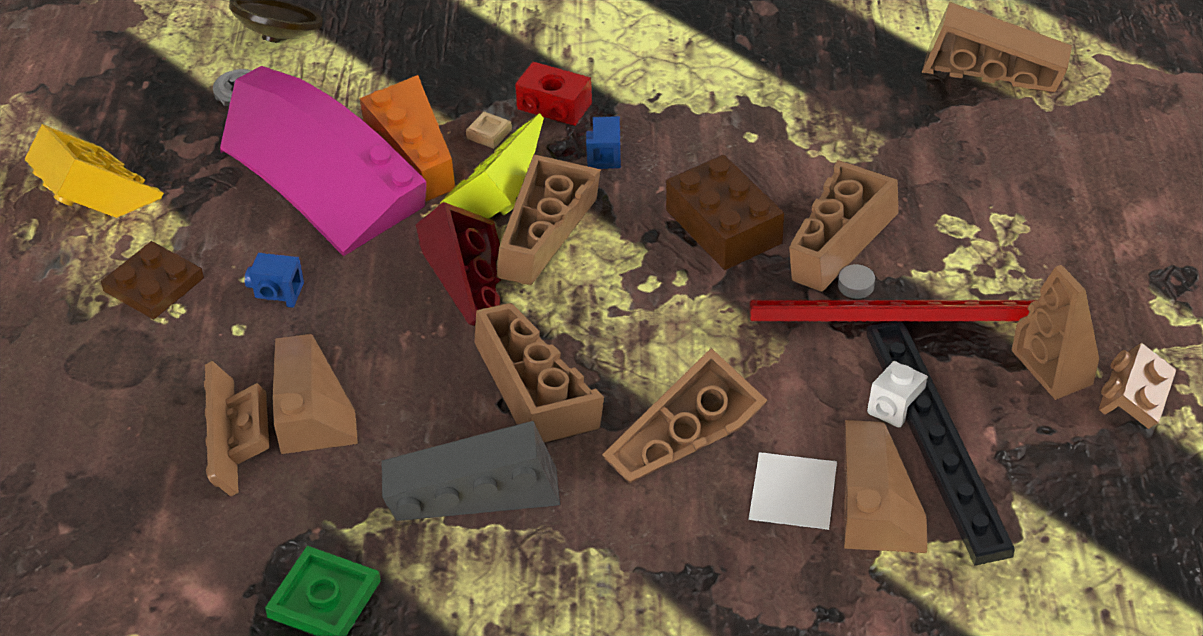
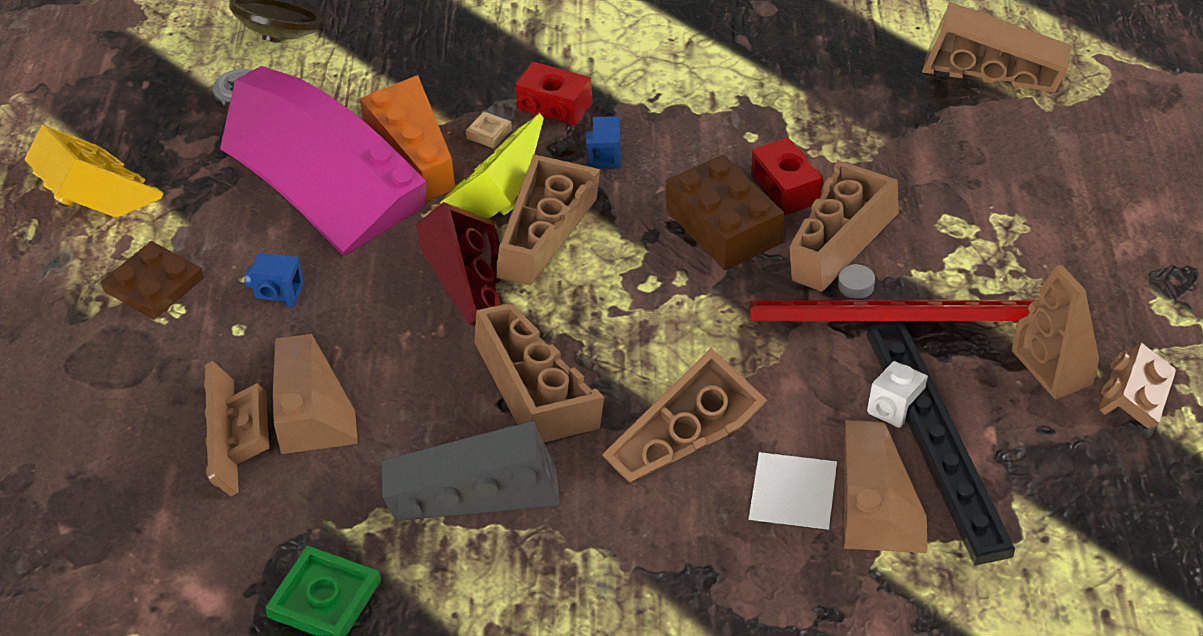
(786, 175): none -> red brick

